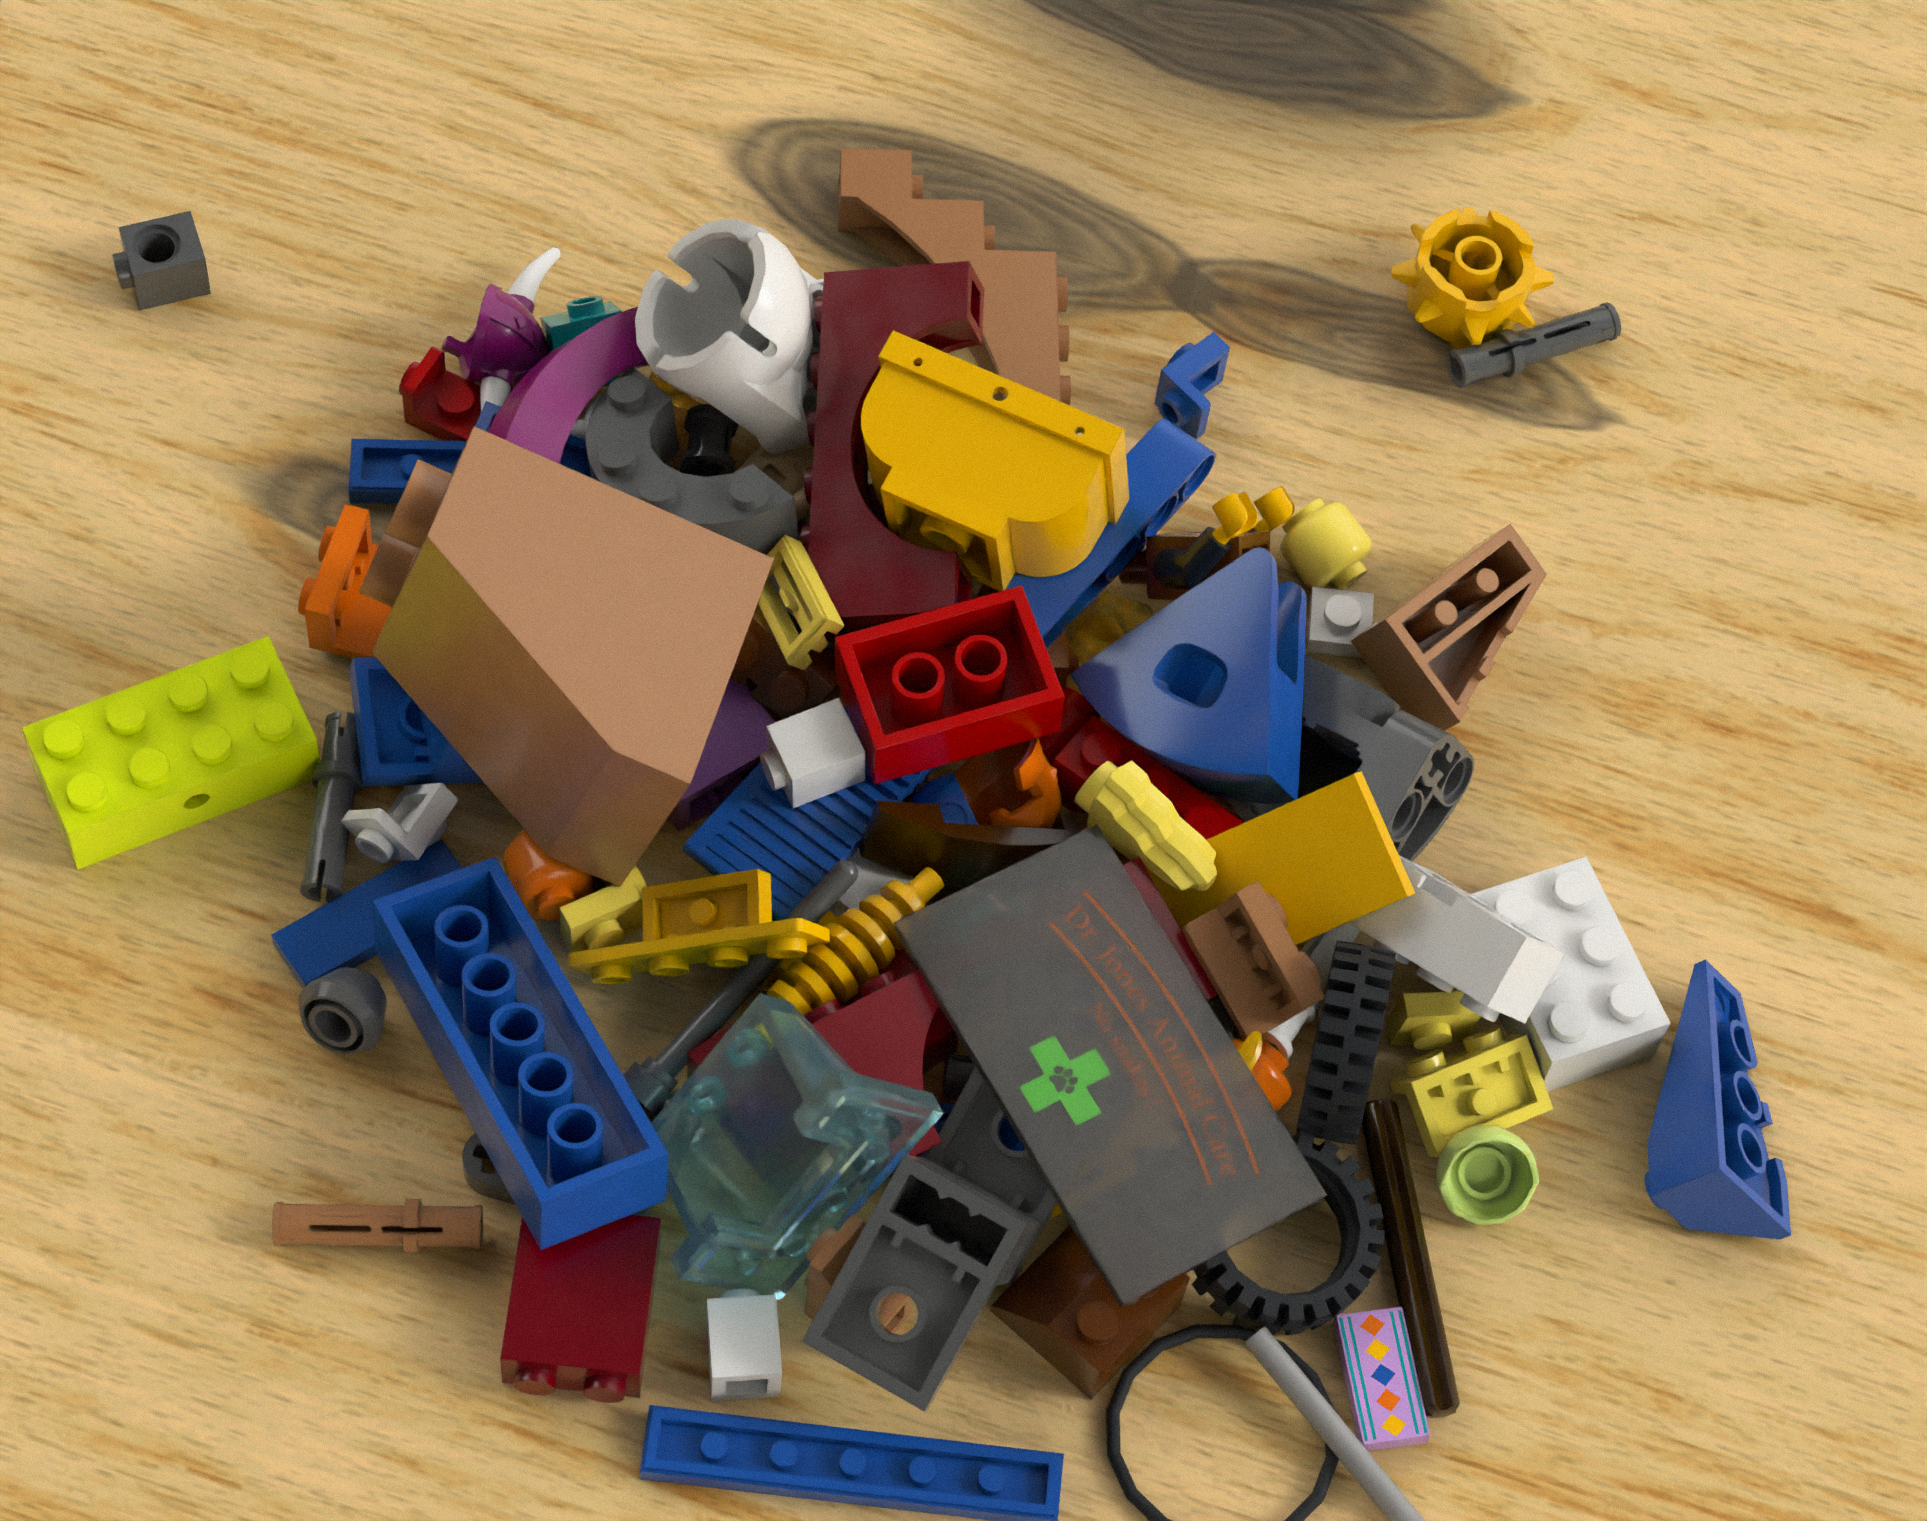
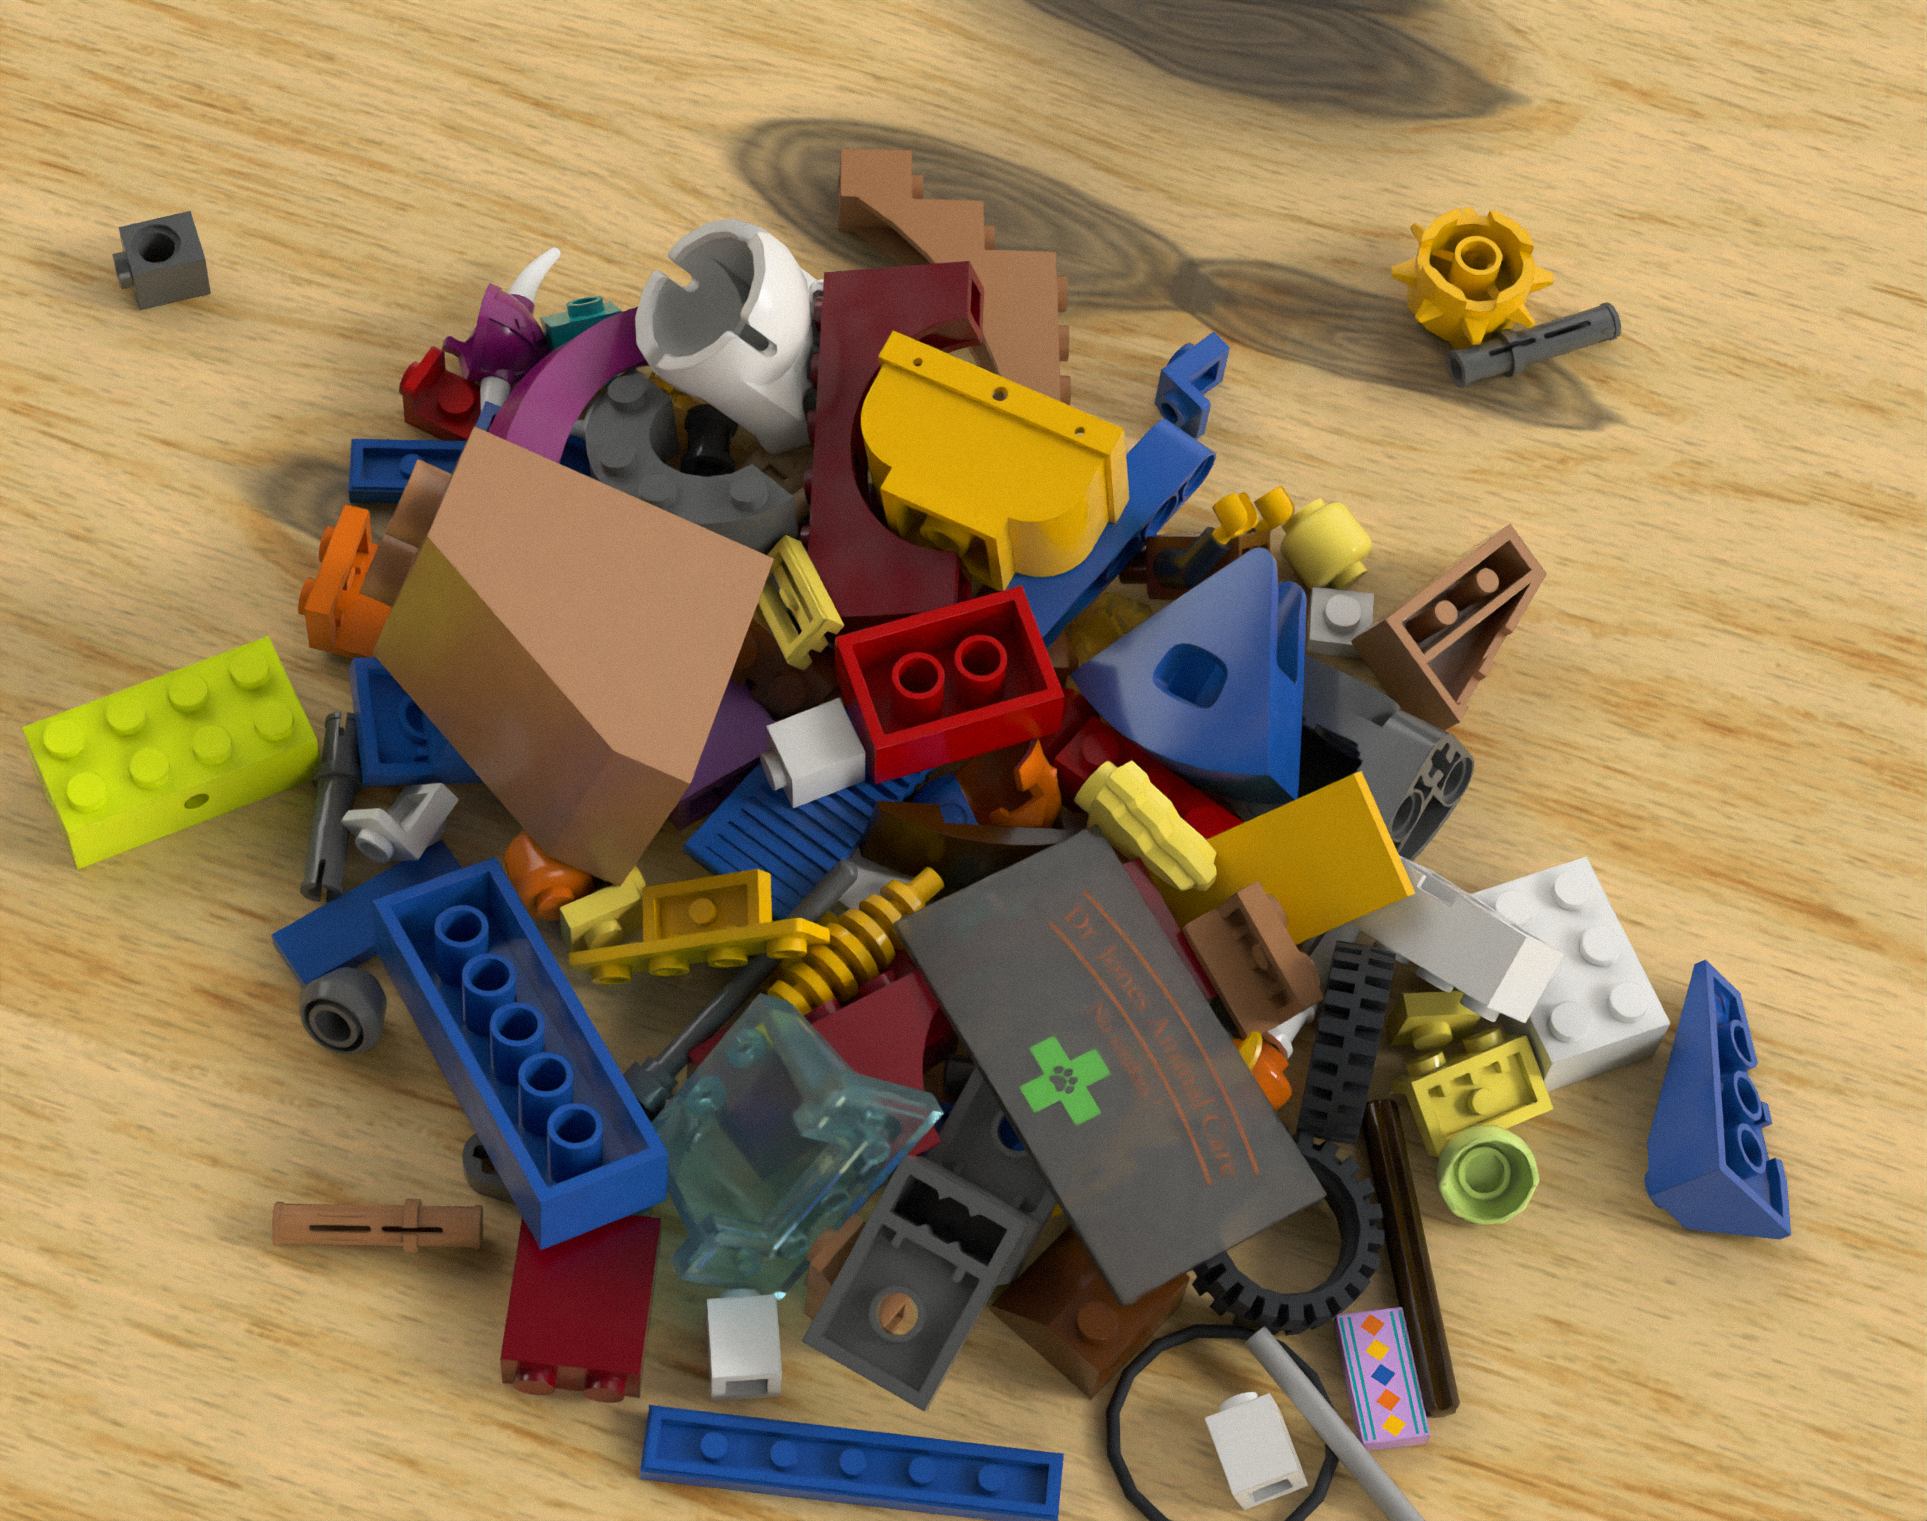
(1255, 1449): none -> white brick

